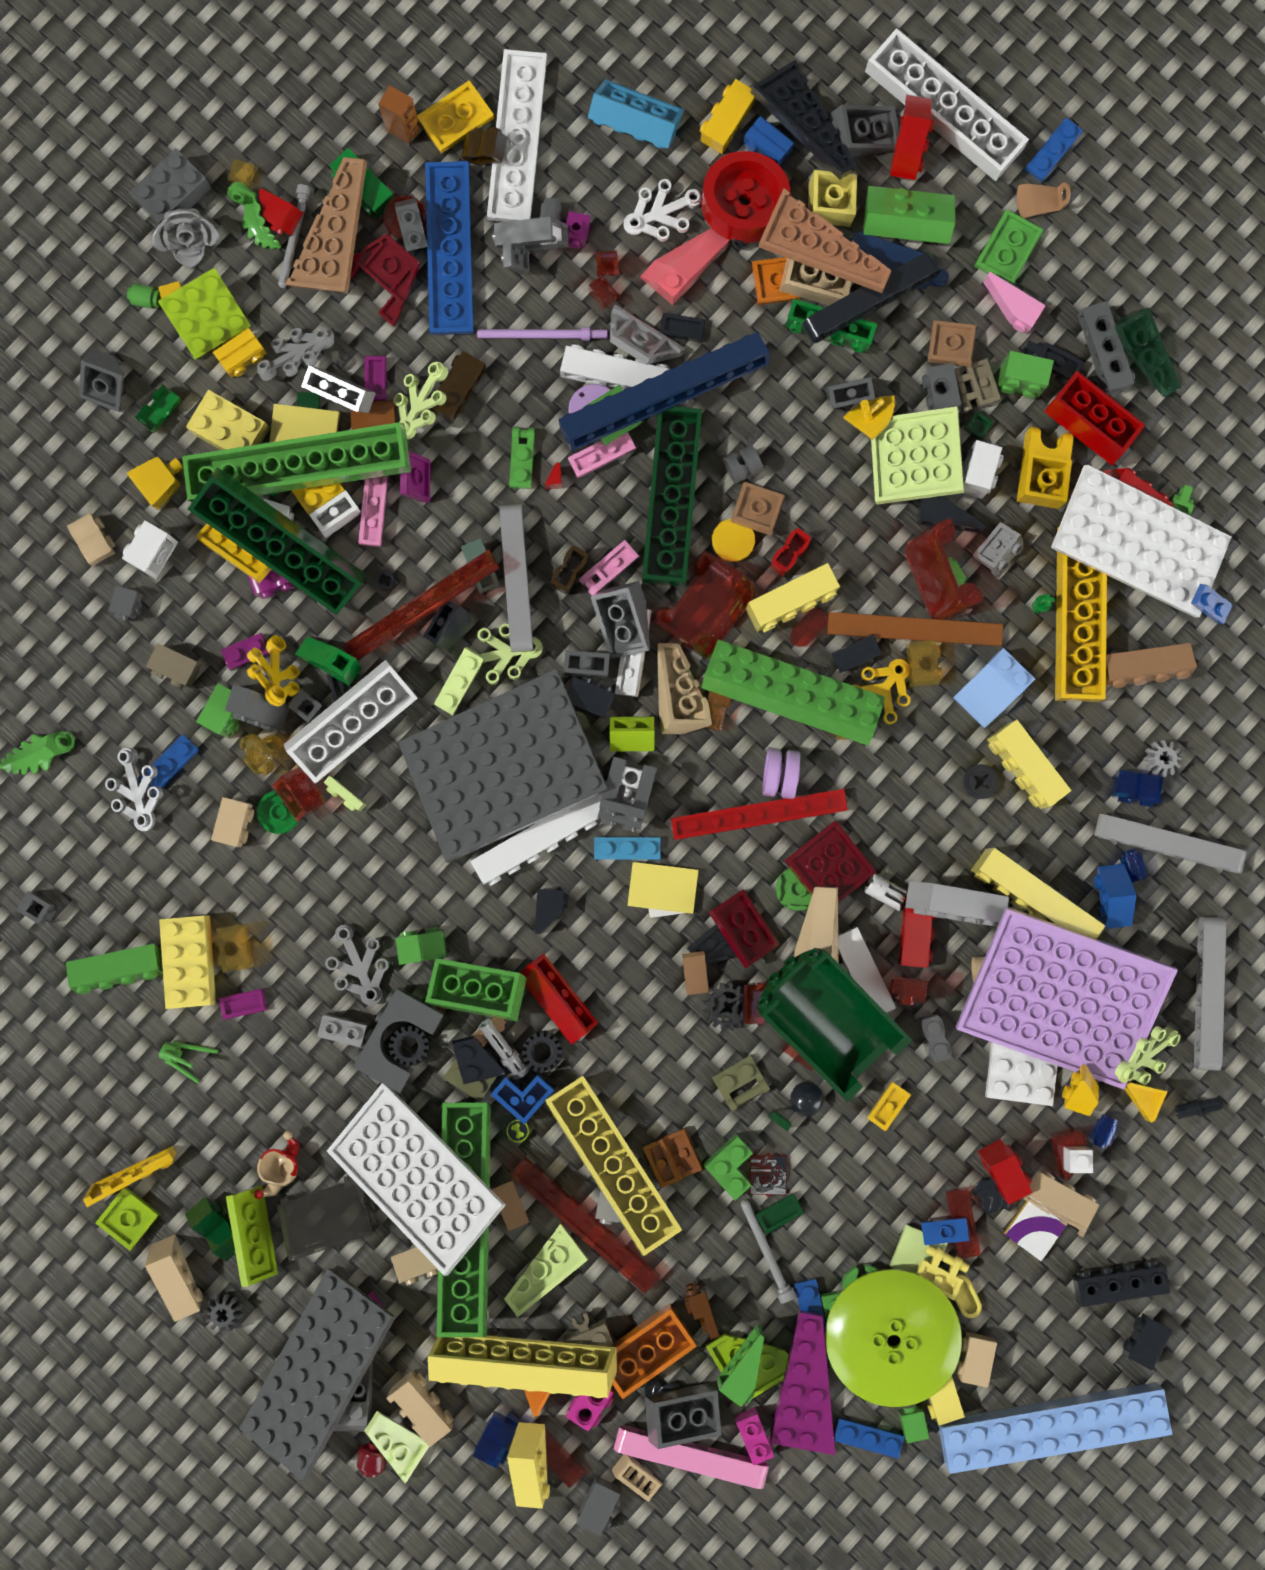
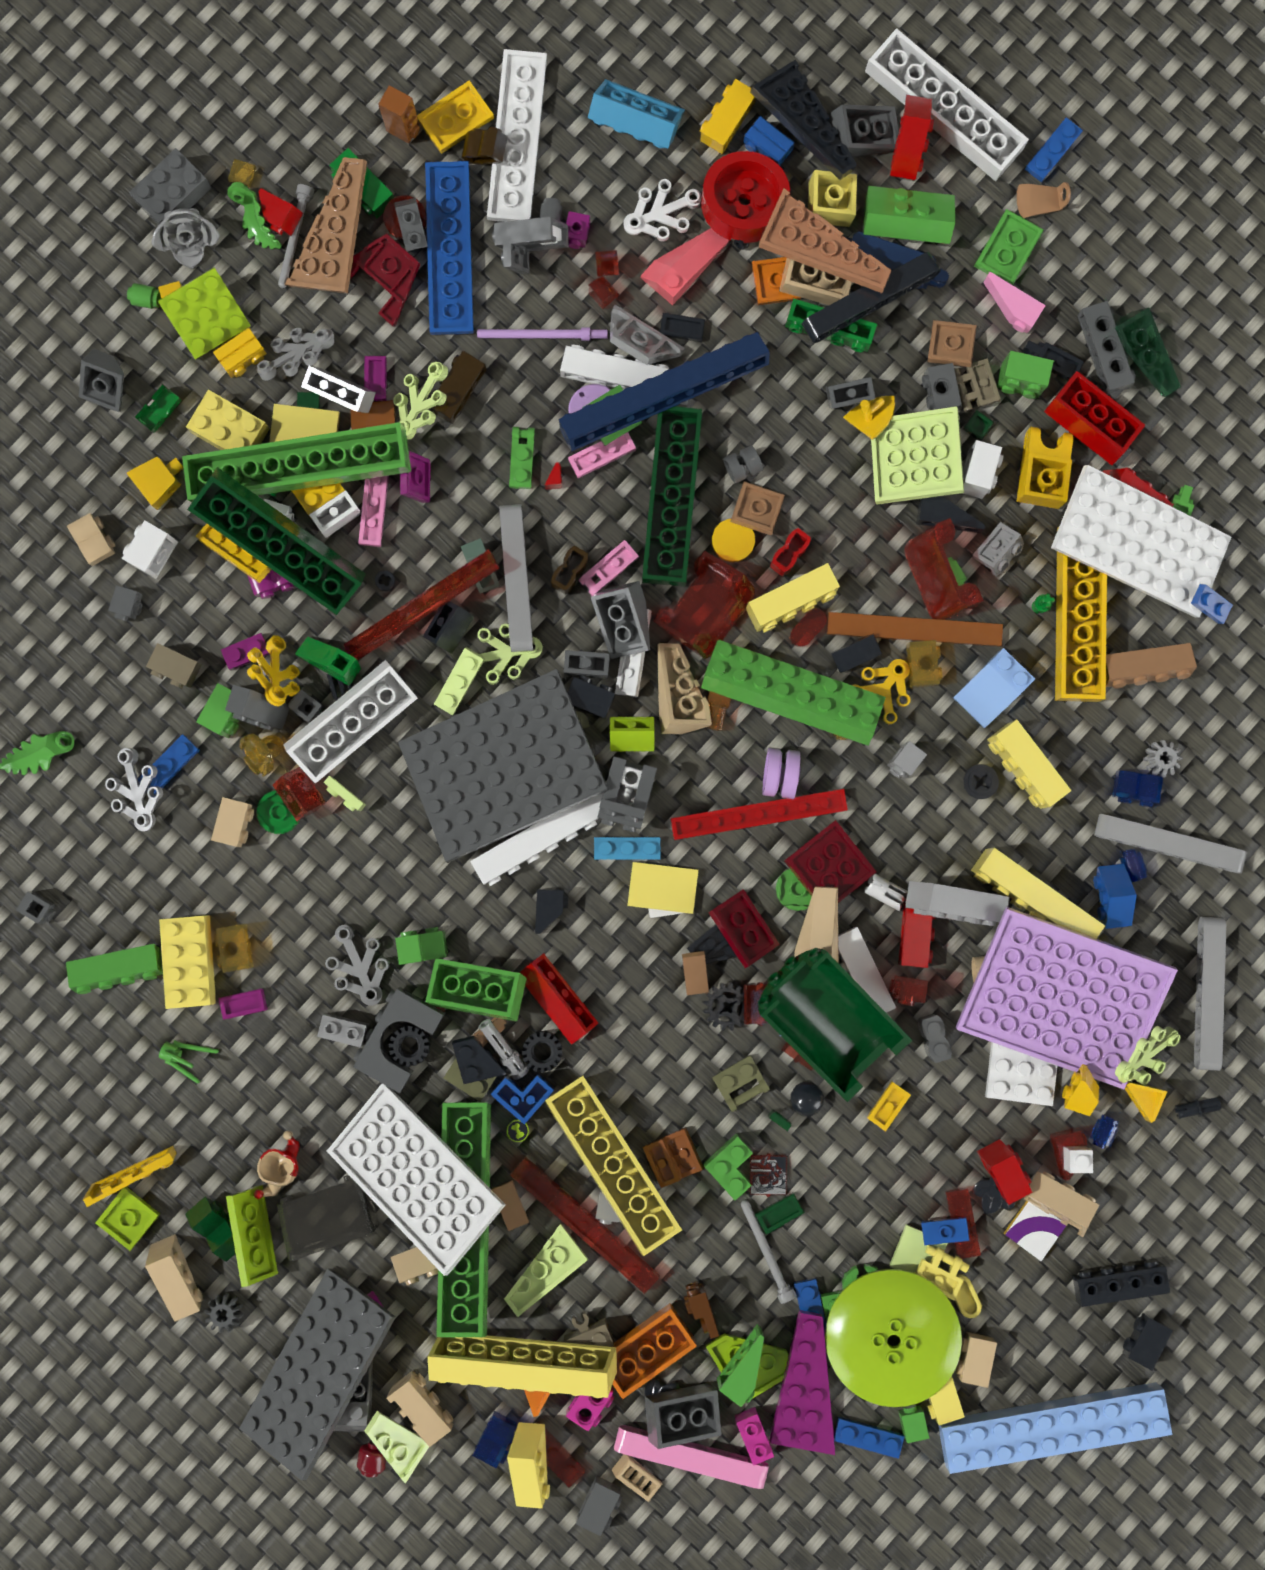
(906, 760): none -> light grey brick

